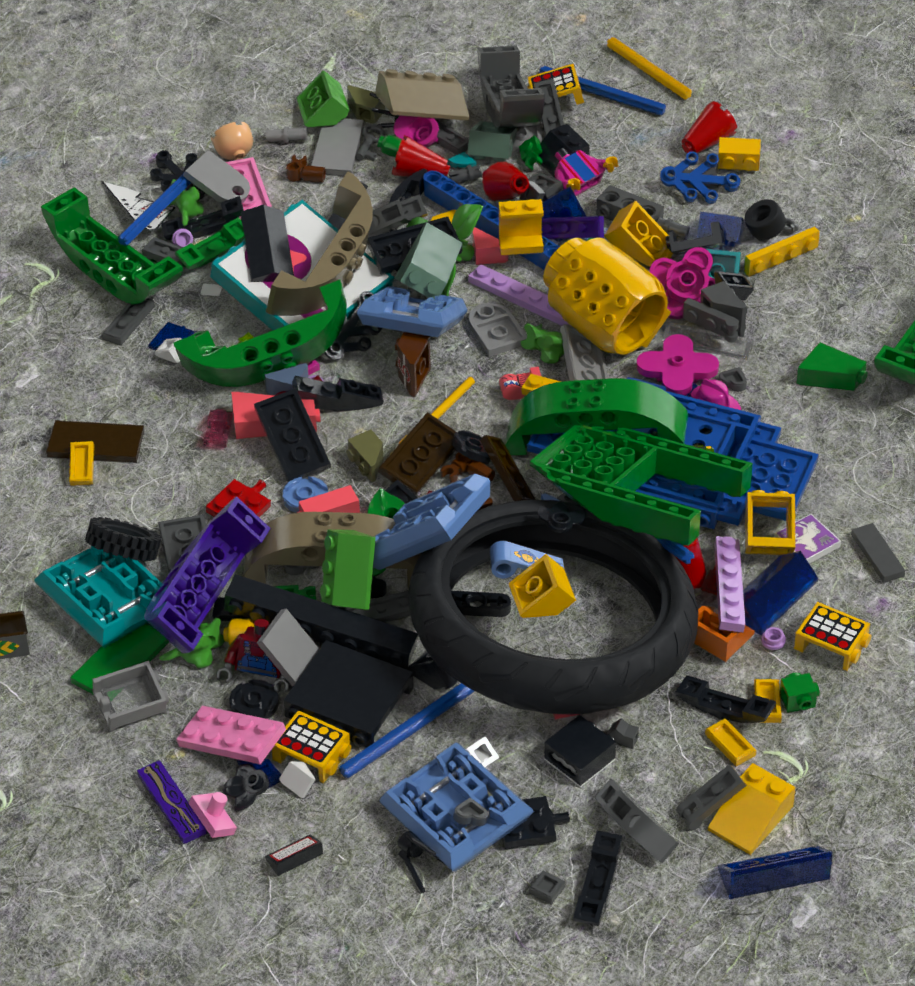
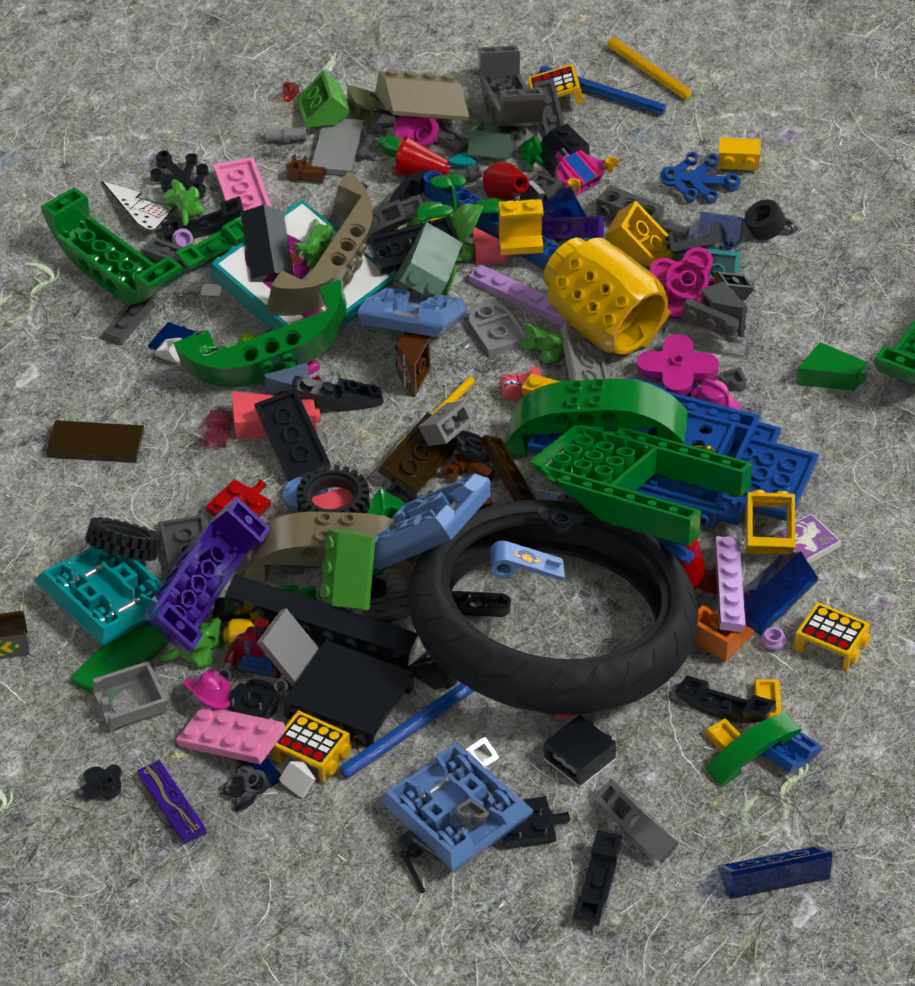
(81, 463): yellow tile -> none
(101, 782): none -> black plate
(153, 210): blue axle -> none
(210, 689): none -> dark pink piece
(212, 813): bright pink tile -> none
(217, 178): light grey tile -> none
(233, 141): light nougat cylinder -> none
(290, 90): none -> clear red tile
(295, 854): black slope -> none
(315, 244): none -> bright green animal
(333, 478): none -> black tyre
(348, 330): black plant -> none
(366, 453): olive slope -> none
(436, 209): none -> green plant
(446, 423): none -> light grey brick
(542, 589): yellow slope -> none
(547, 887): dark grey tile -> none
(624, 733): dark grey piece -> none
(709, 128): red cone -> none
(710, 797): dark grey plate -> none
(750, 745): none -> green slope
(754, 810): yellow slope -> none
(781, 251): yellow plate -> none
(794, 752): none -> blue slope
(798, 692): green brick -> none
(878, 552): dark grey tile -> none

